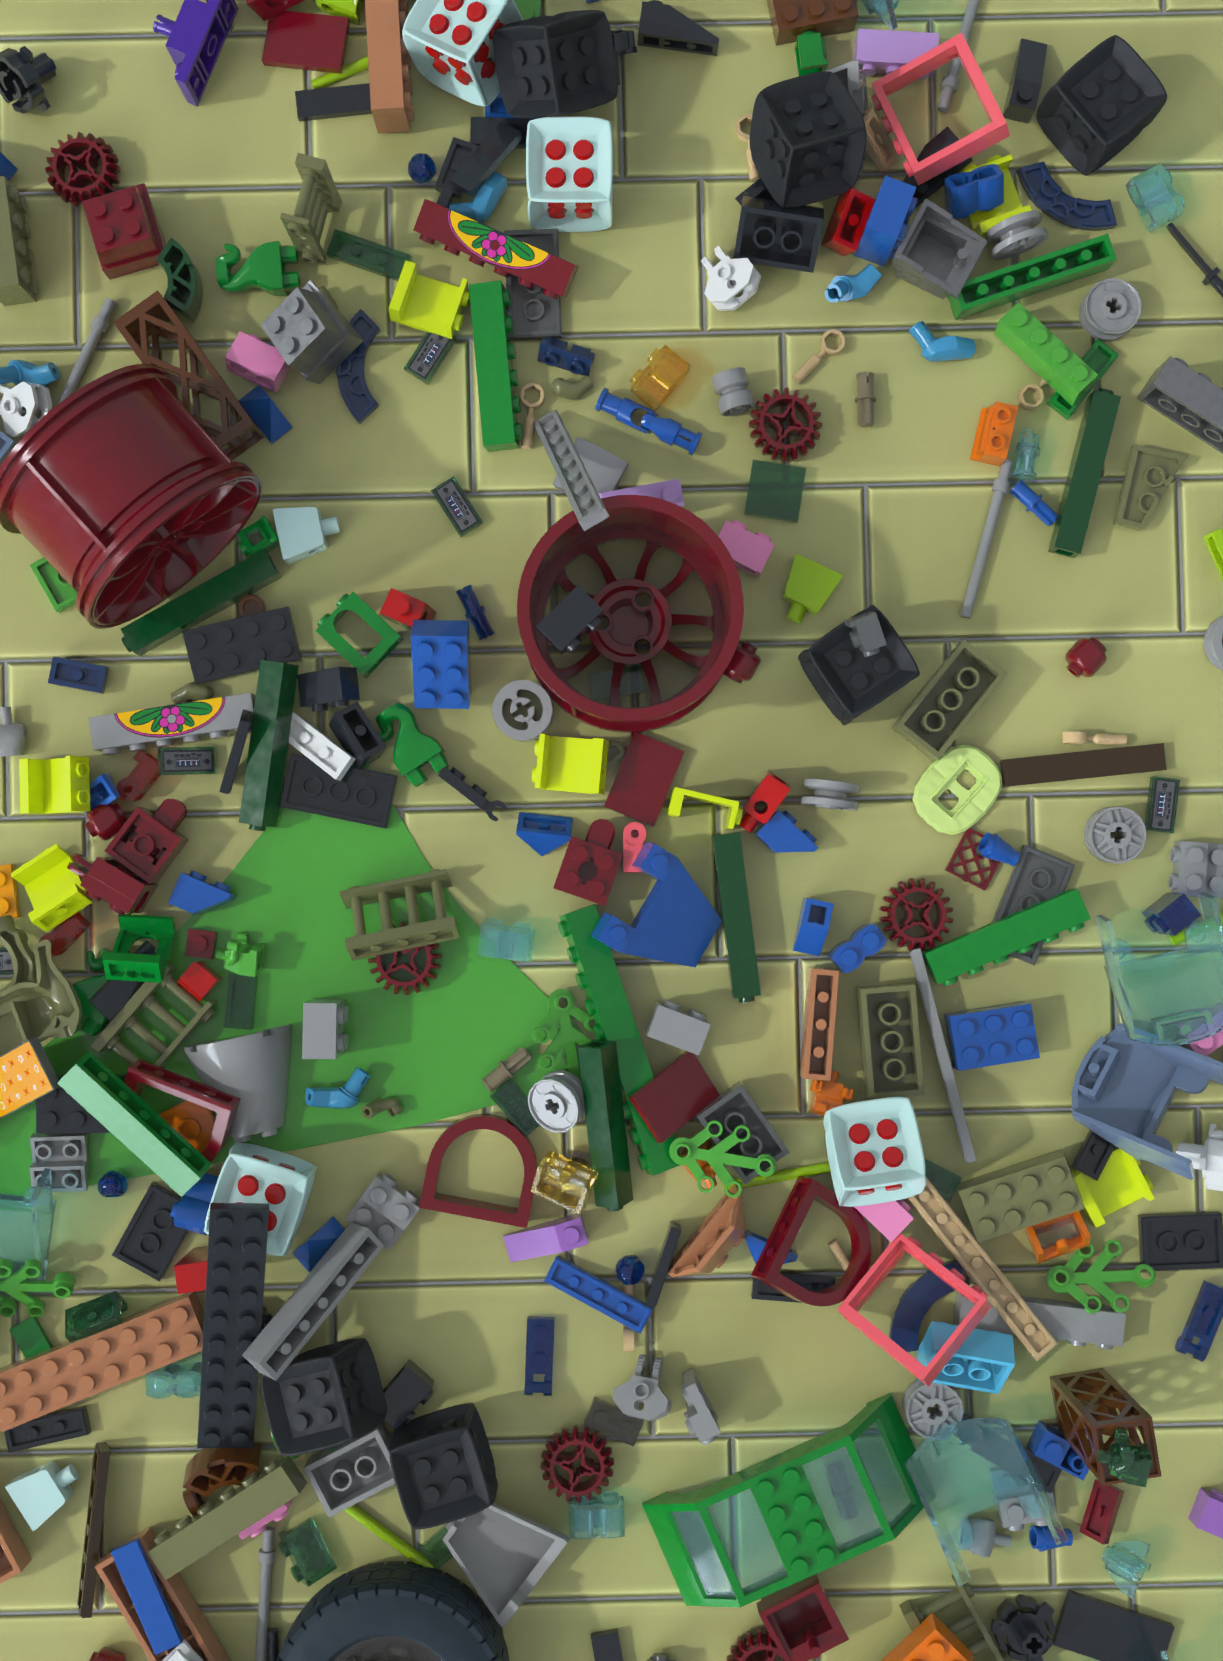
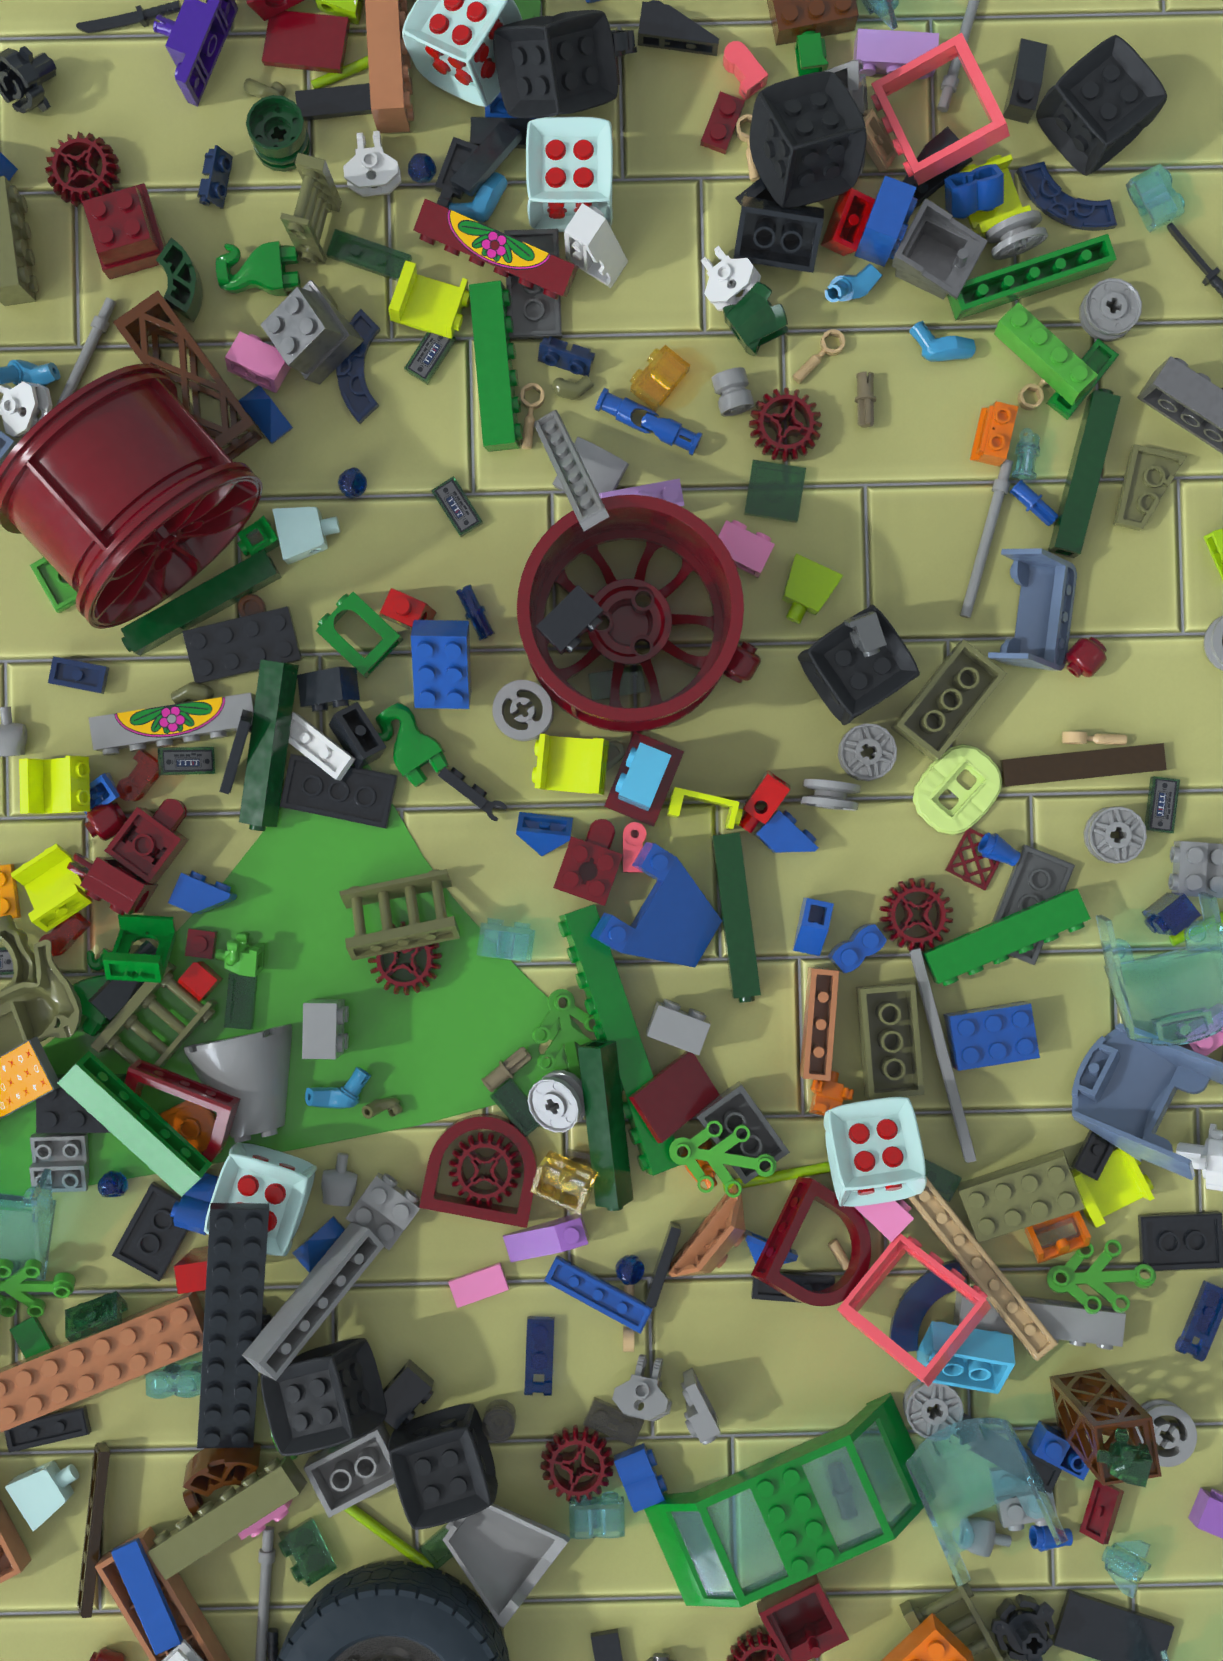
(139, 16): none -> black sword
(218, 167): none -> dark blue hinge
(261, 90): none -> olive arm
(273, 120): none -> dark green wheel
(339, 1184): none -> light grey piece
(352, 483): none -> clear blue piece
(371, 168): none -> white hinge
(478, 1285): none -> bright pink tile
(493, 1177): none -> dark red gear
(499, 1420): none -> clear smoke piece
(594, 246): none -> white wedge
(639, 1477): none -> blue brick
(643, 777): none -> medium azure brick
(722, 122): none -> dark red plate
(745, 67): none -> coral leg
(755, 319): none -> dark green piece
(862, 767): none -> light grey wheel
(1043, 610): none -> sand blue windscreen
(1176, 1444): none -> light grey wheel

